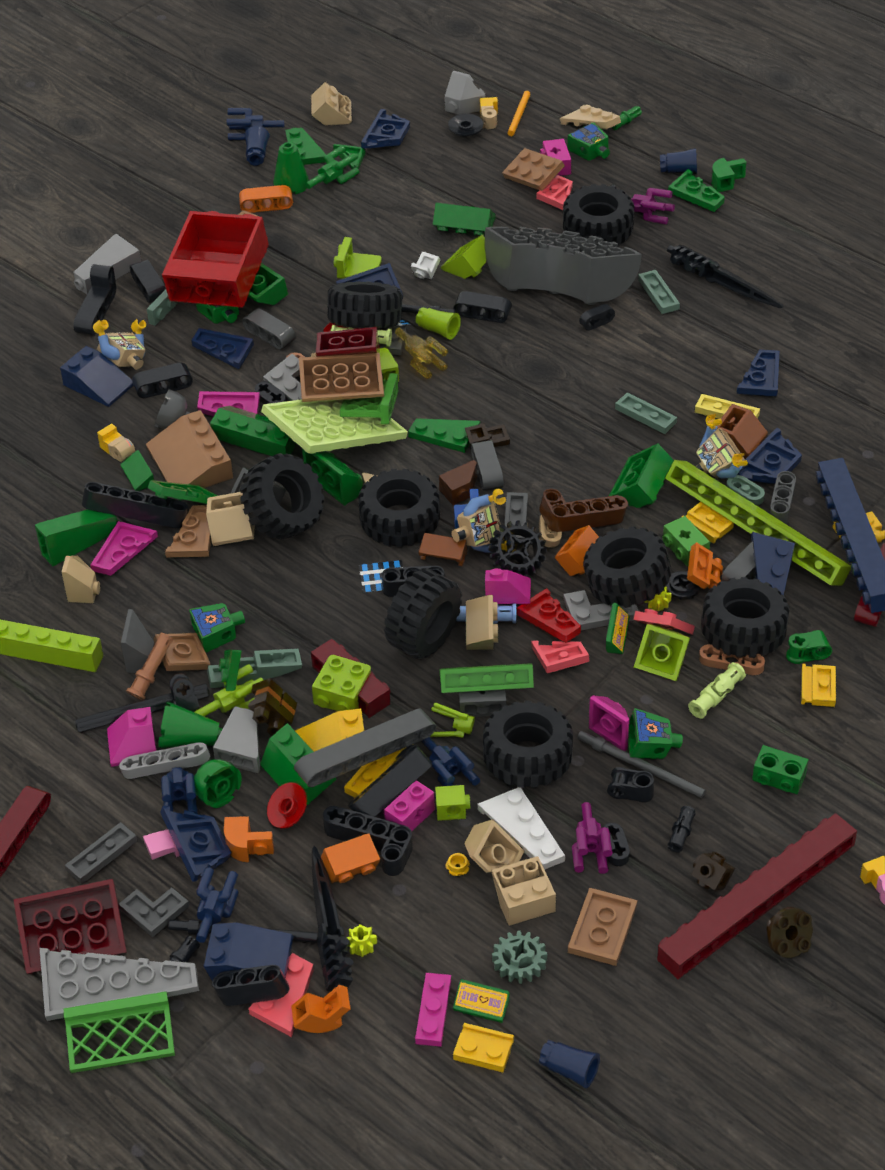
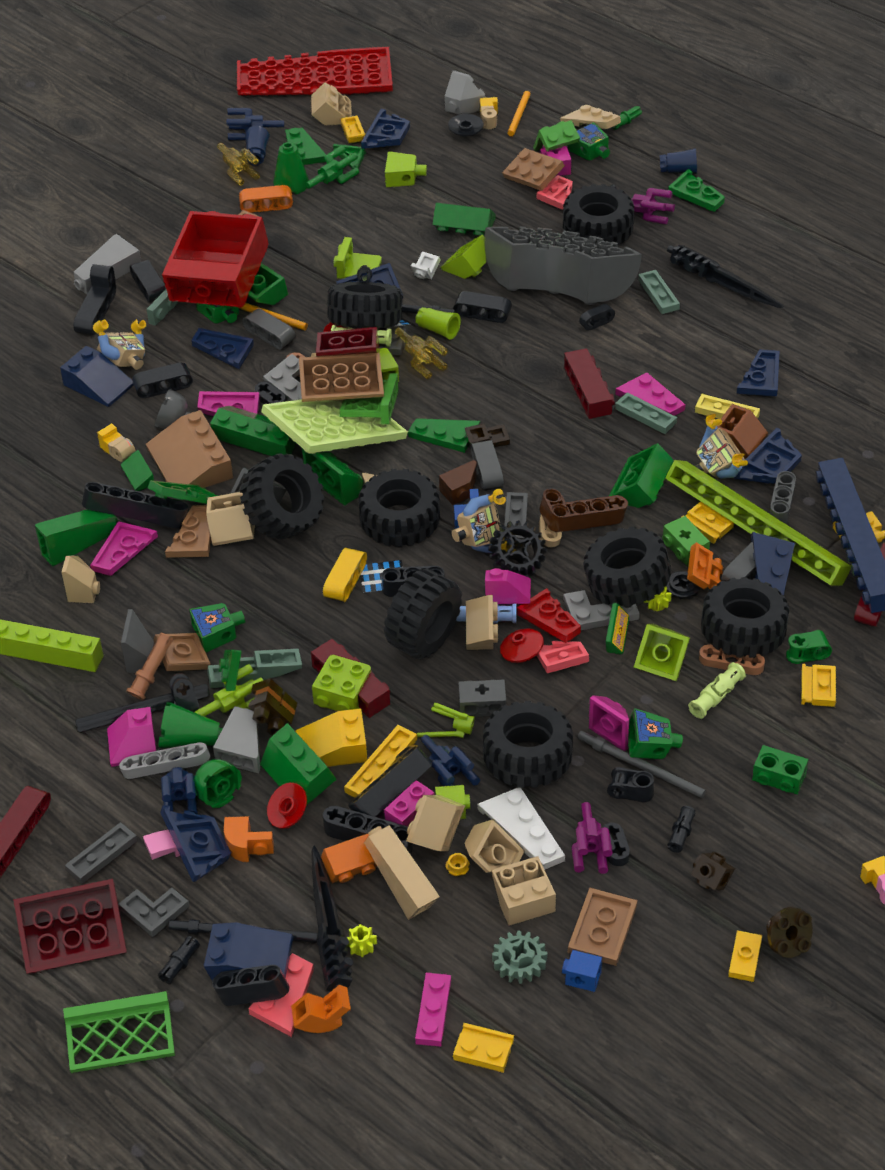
(96, 978): light grey wing -> none
(214, 903): dark blue plant -> none
(238, 162): none -> clear yellow plant
(290, 321): none -> light orange bar
(345, 69): none -> red wing
(345, 574): none -> yellow beam
(352, 129): none -> yellow plate
(364, 747): dark grey beam -> none
(365, 278): none -> black pin
(400, 872): none -> tan slope
(402, 169): none -> lime torso
(435, 822): none -> tan slope
(443, 547): dark orange hinge -> none
(481, 1000): slope -> none
(486, 678): bright green fence -> none
(521, 645): none -> red dish
(556, 136): none -> bright green bracket
(570, 1062): dark blue plant -> none
(573, 551): orange brick -> none
(582, 970): none -> blue brick
(588, 383): none -> dark red brick
(653, 392): none -> dark pink wing
(667, 620): coral wing -> none
(726, 172): green brick -> none
(745, 956): none -> yellow plate
(746, 489): sand green plate -> none
(755, 895): dark red brick -> none

